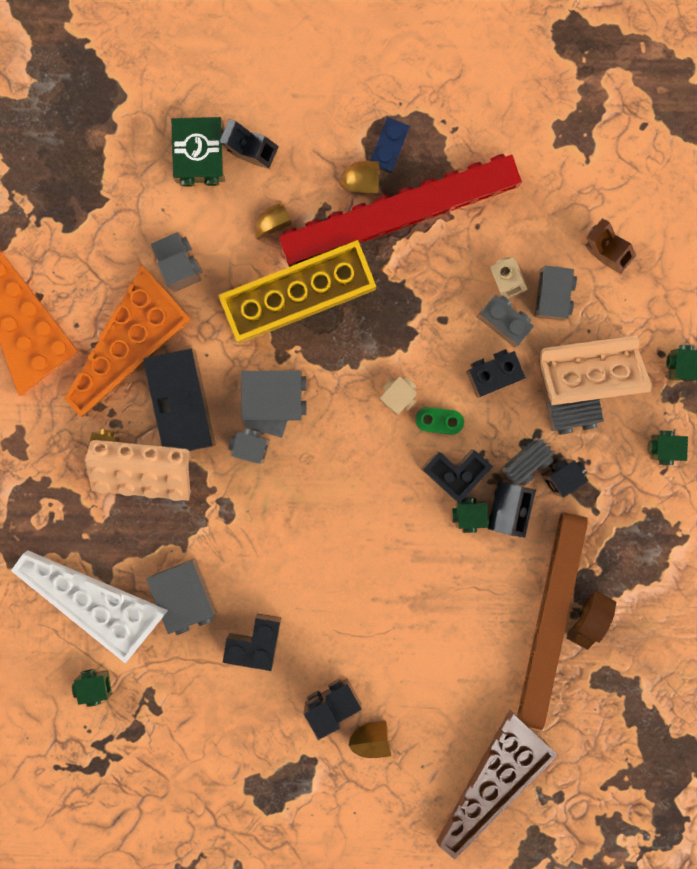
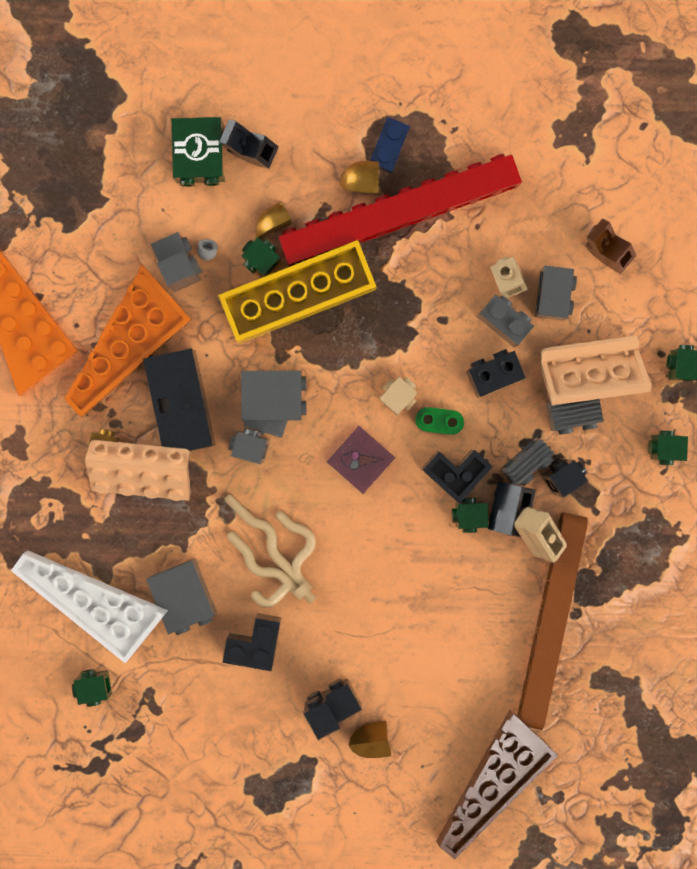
(207, 249): none -> light grey hinge
(260, 256): none -> dark green brick
(291, 574): none -> tan plant
(361, 459): none -> tile
(540, 534): none -> tan brick
(594, 620): reddish brown brick -> none

